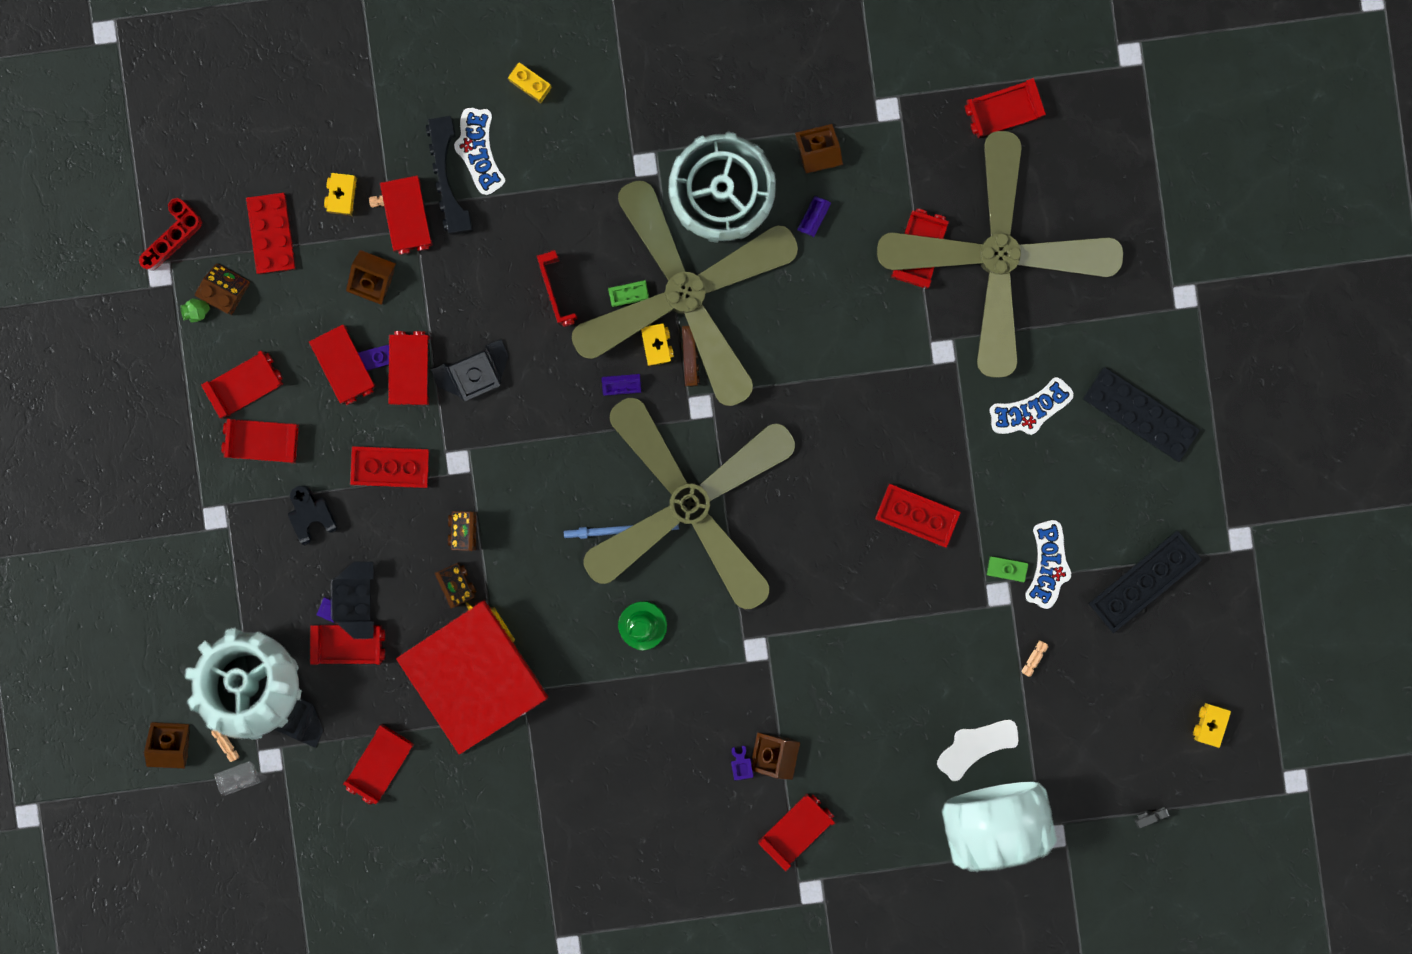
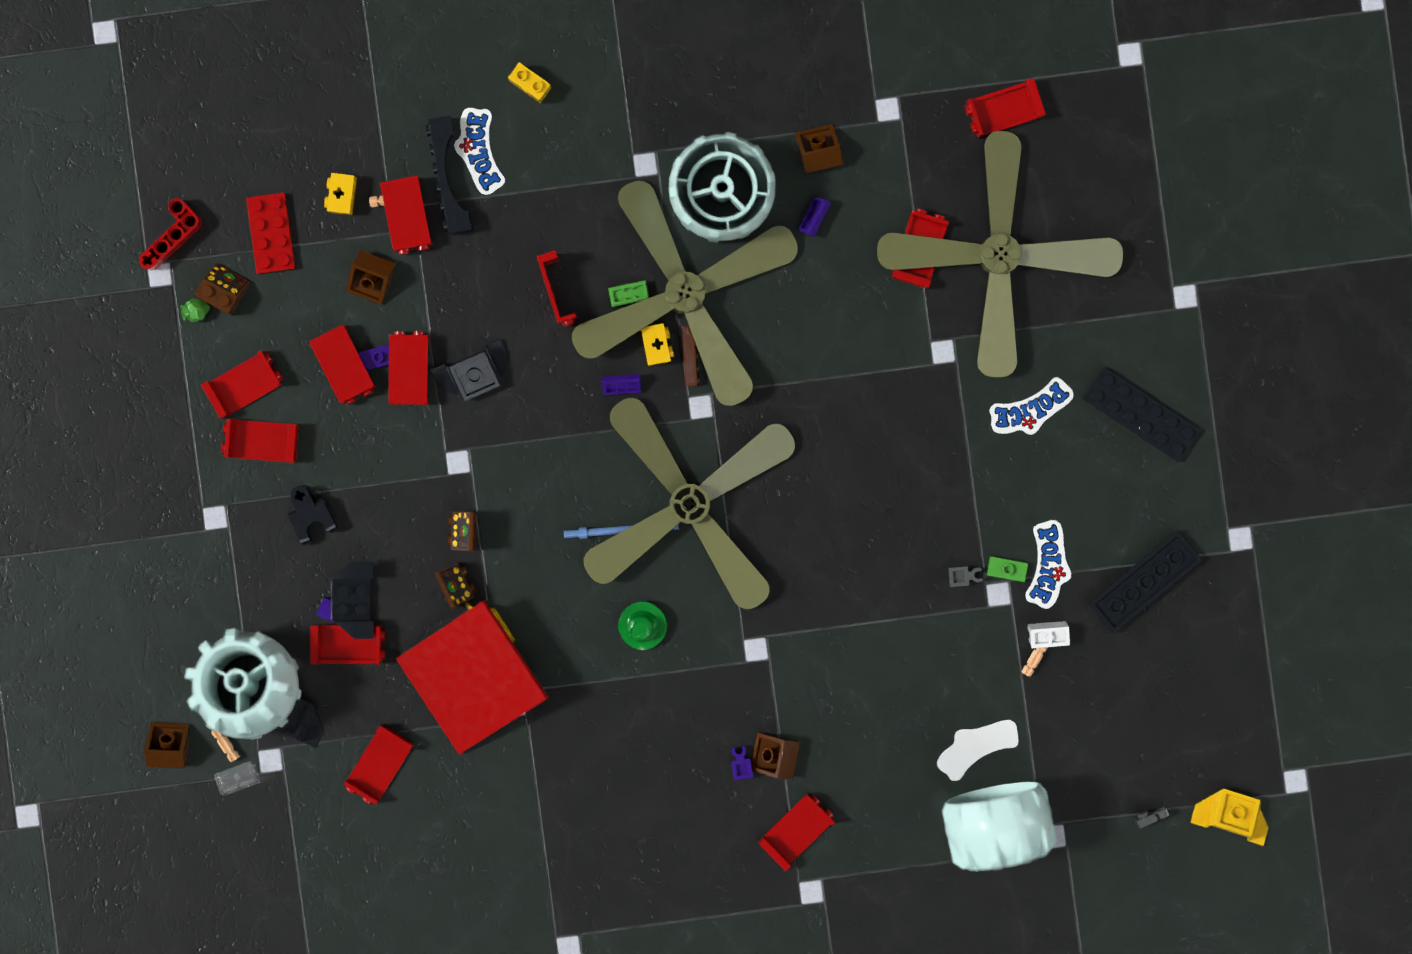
(389, 467): red plate -> none
(917, 515): red plate -> none
(960, 576): none -> dark grey plate
(1049, 634): none -> white hinge
(1211, 735): yellow brick -> none
(1232, 813): none -> yellow piece

